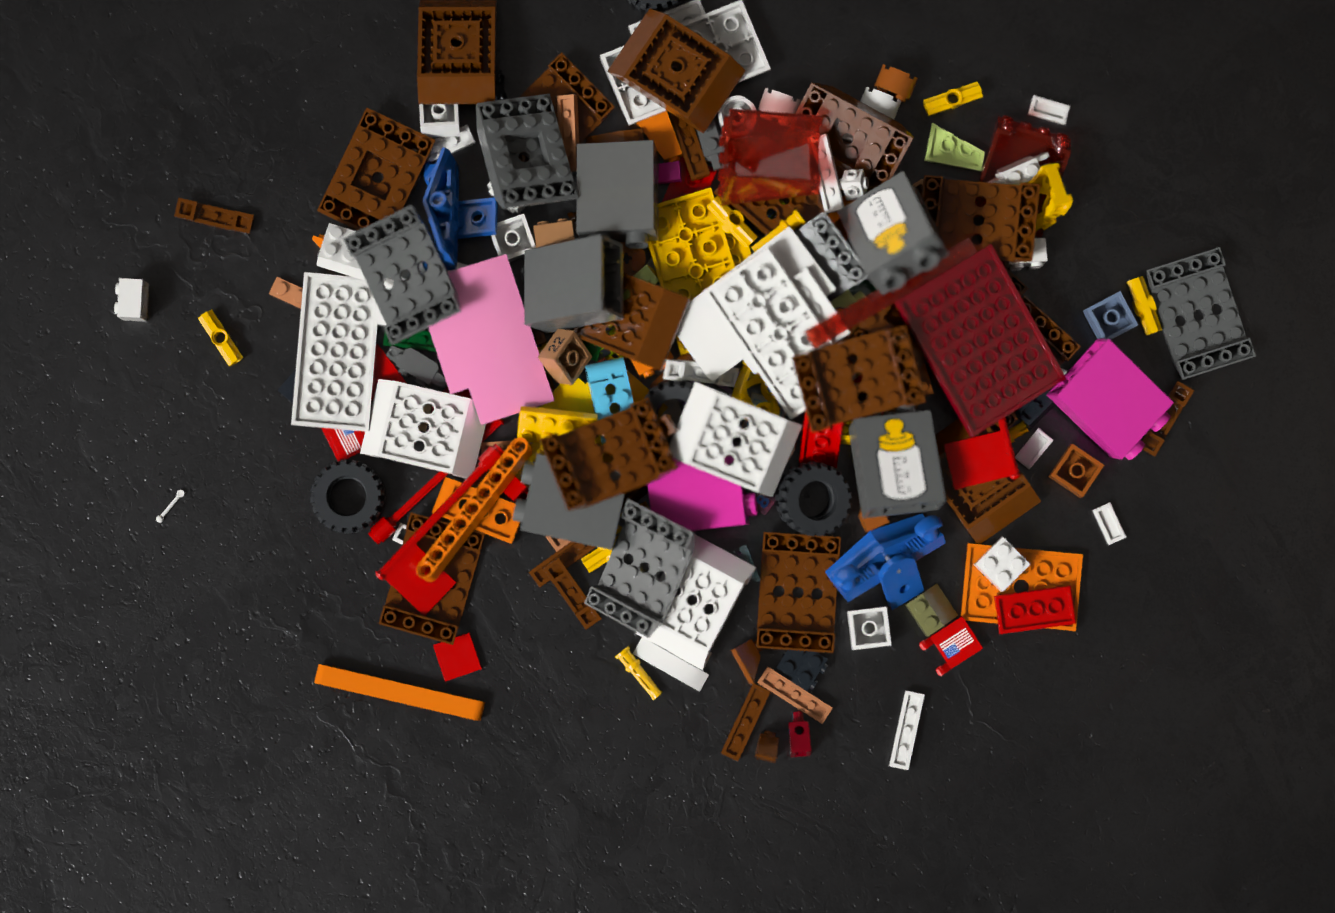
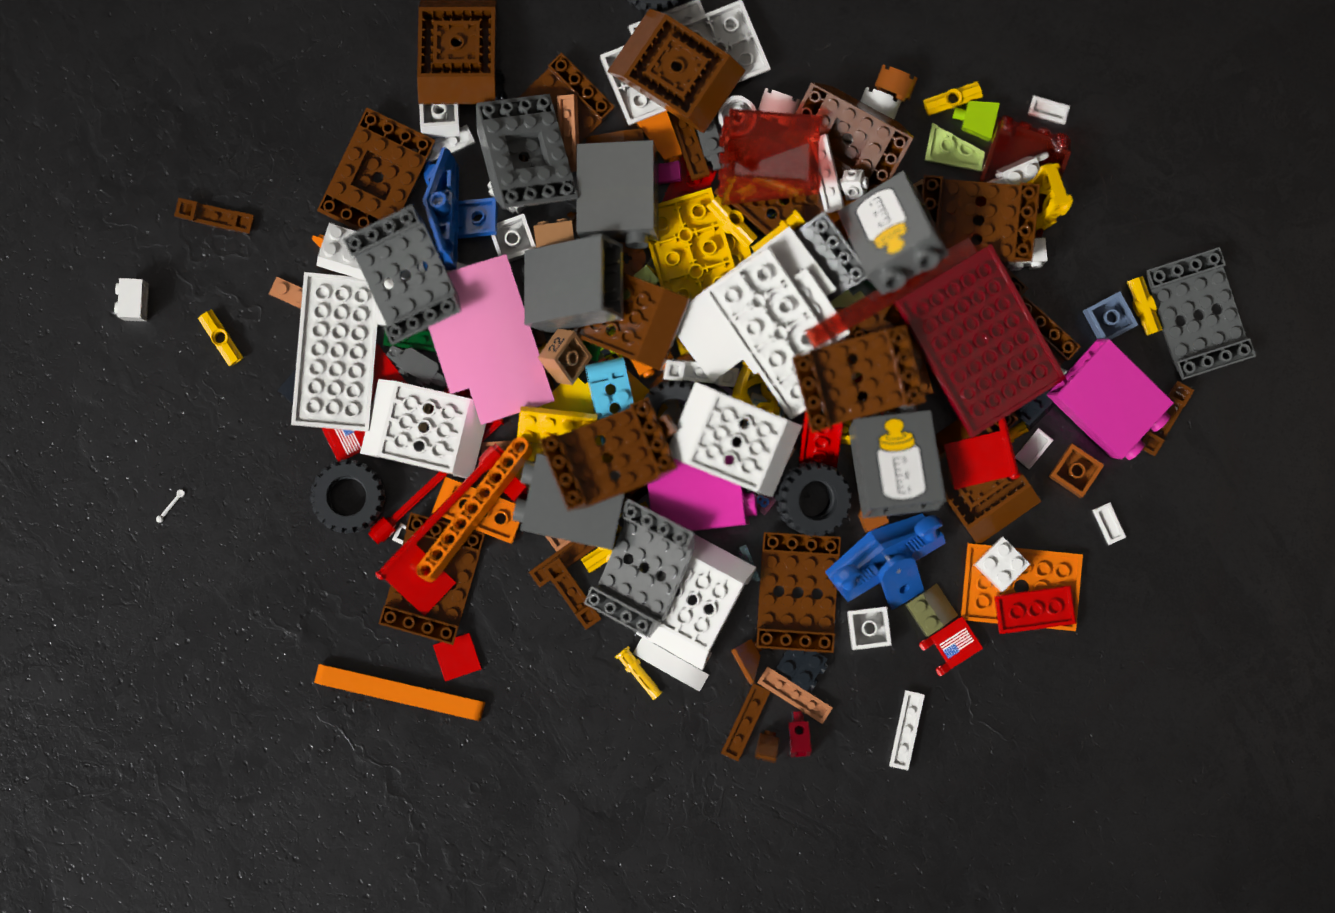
(978, 118): none -> lime torso

